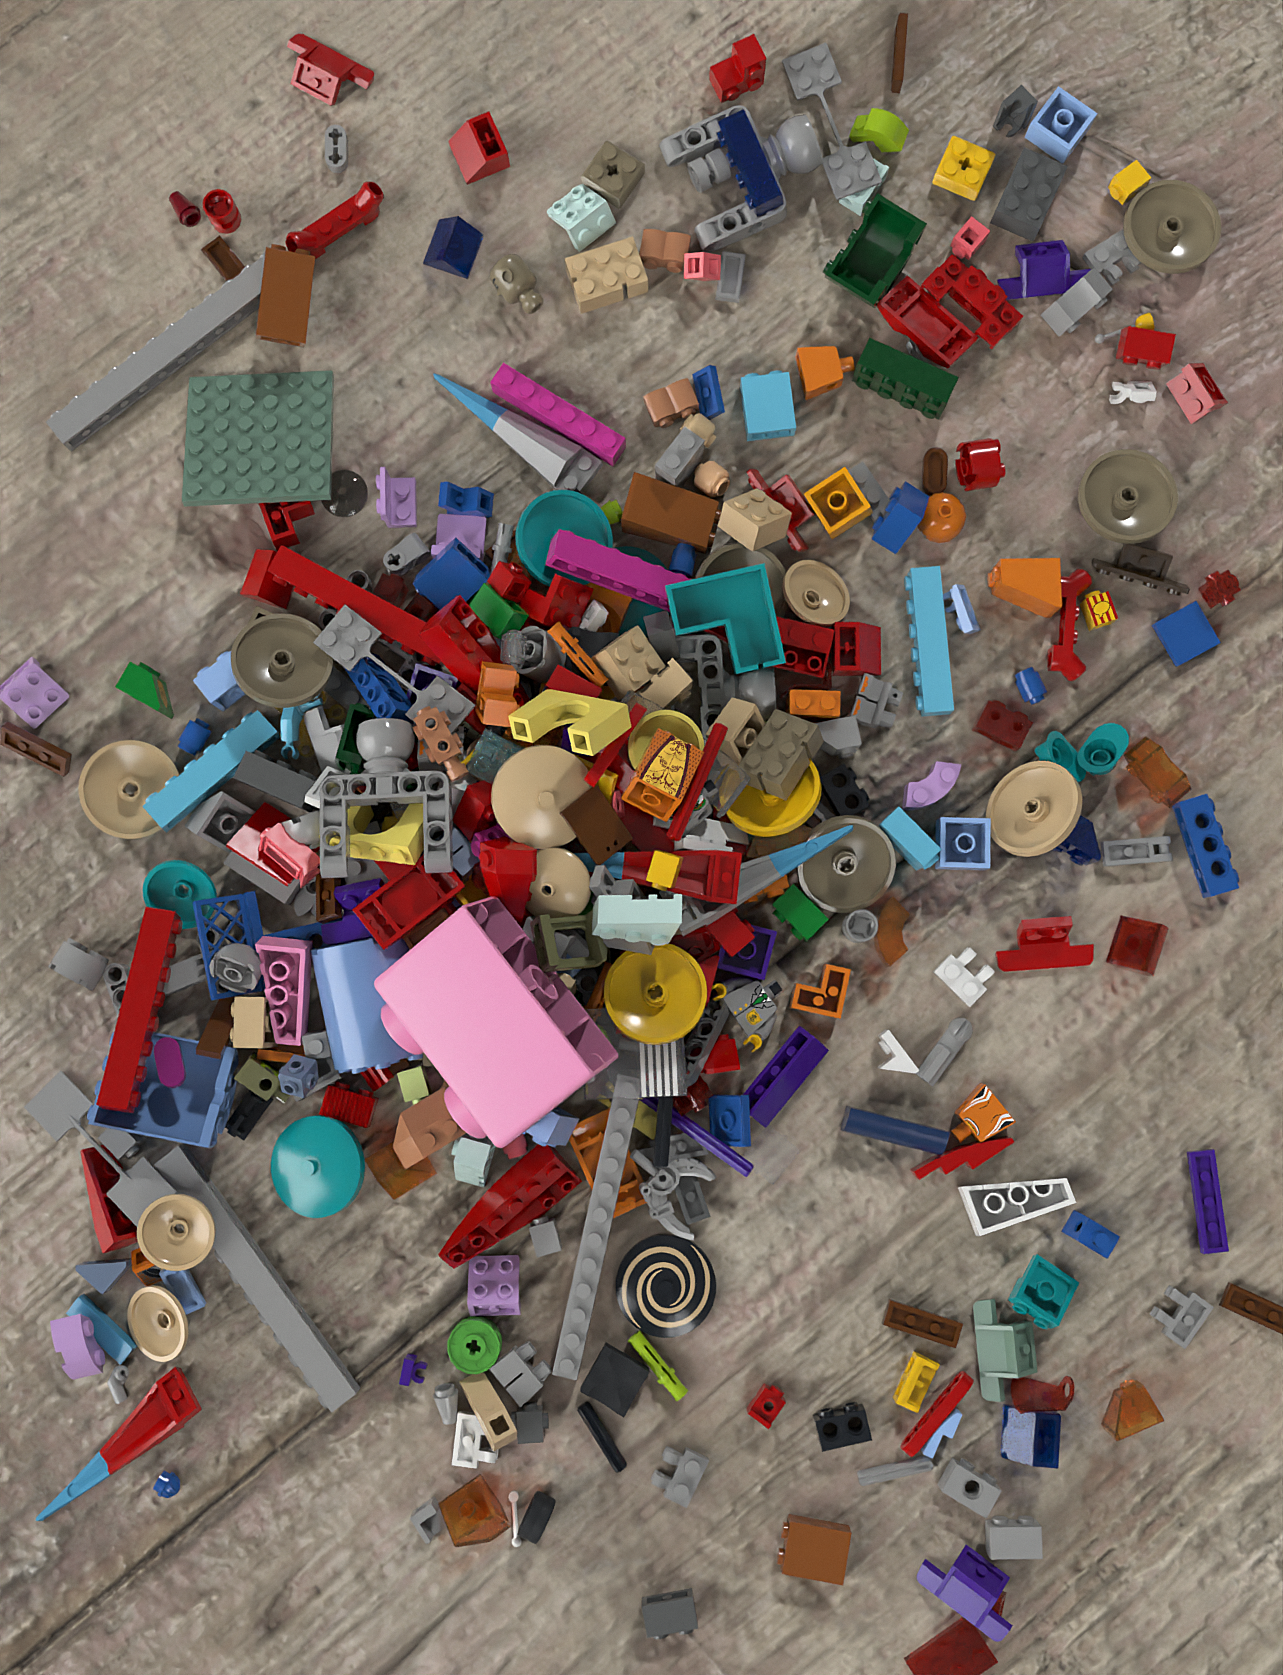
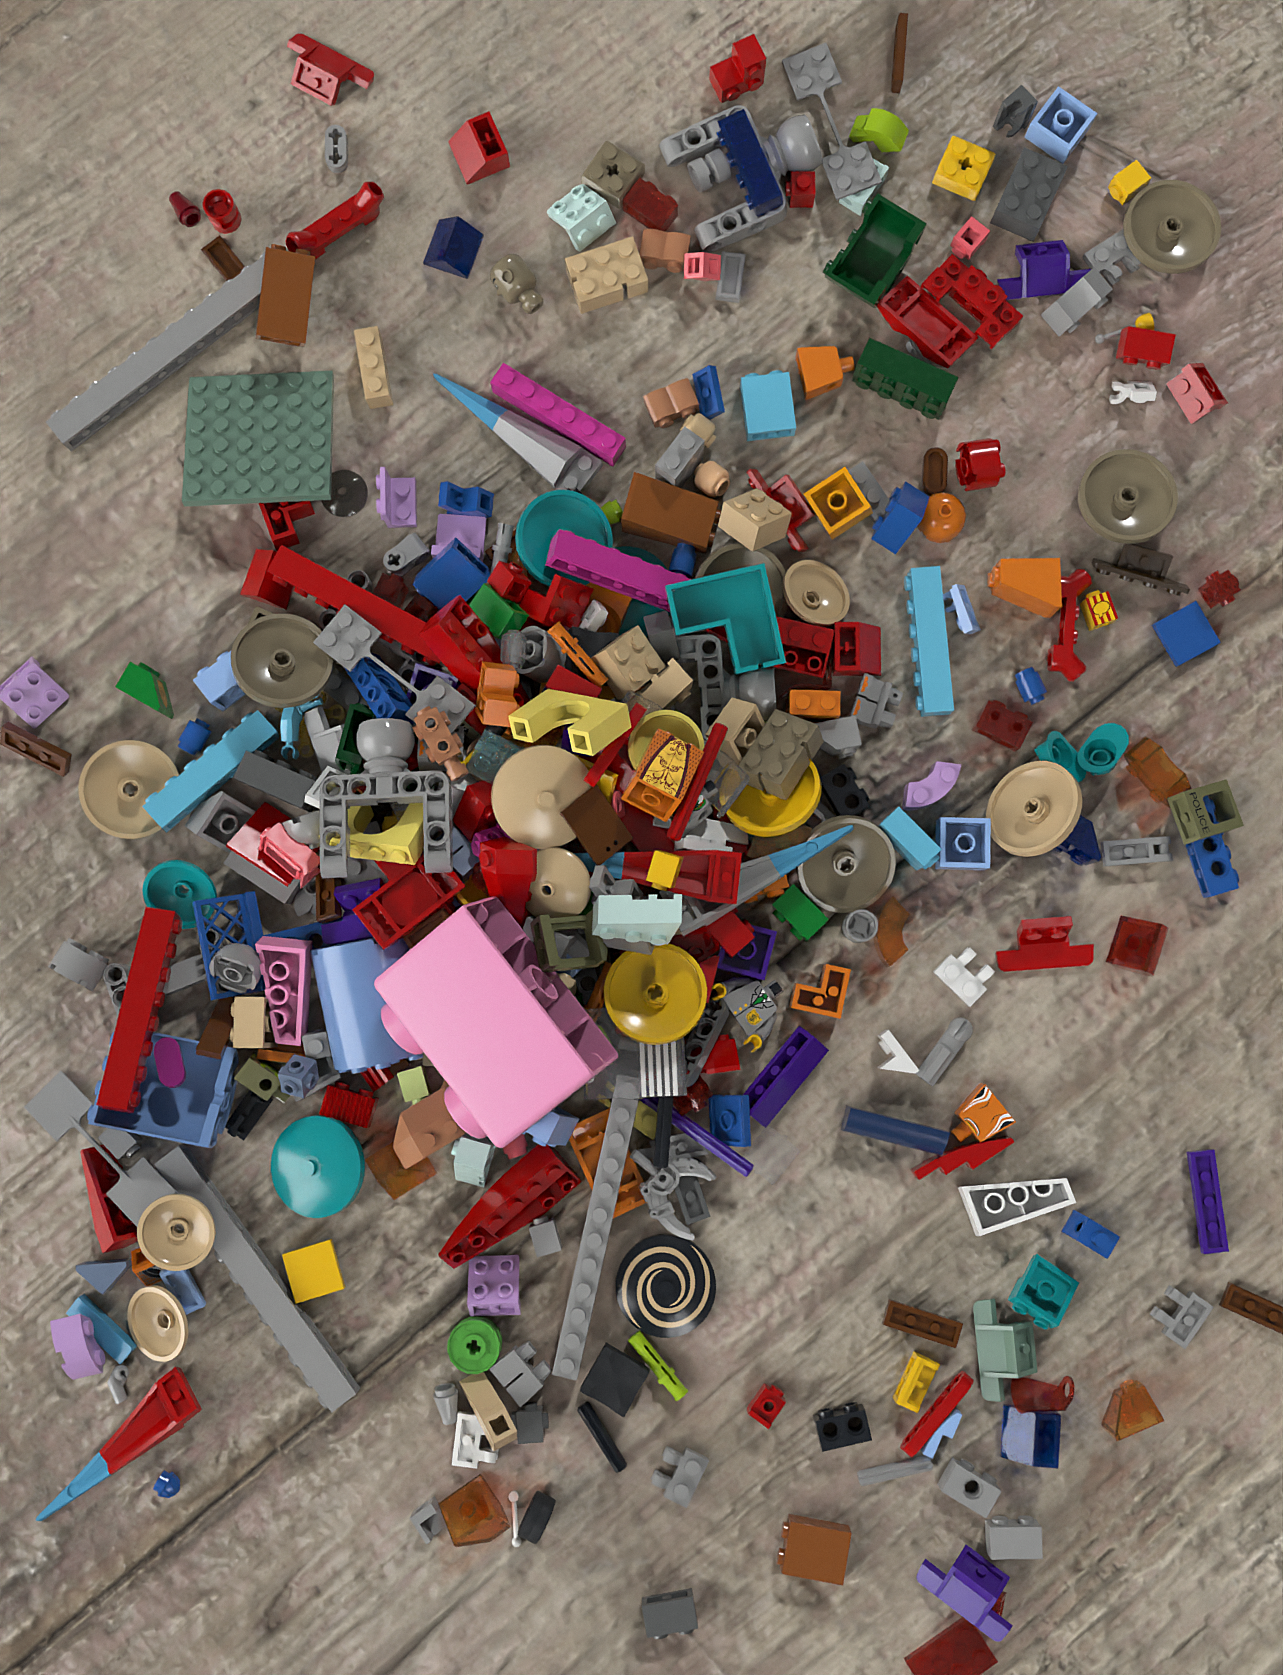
(313, 1271): none -> yellow tile
(373, 367): none -> tan brick
(409, 1370): dark purple tile -> none
(650, 206): none -> clear red brick
(801, 189): none -> red brick
(1193, 817): none -> olive window

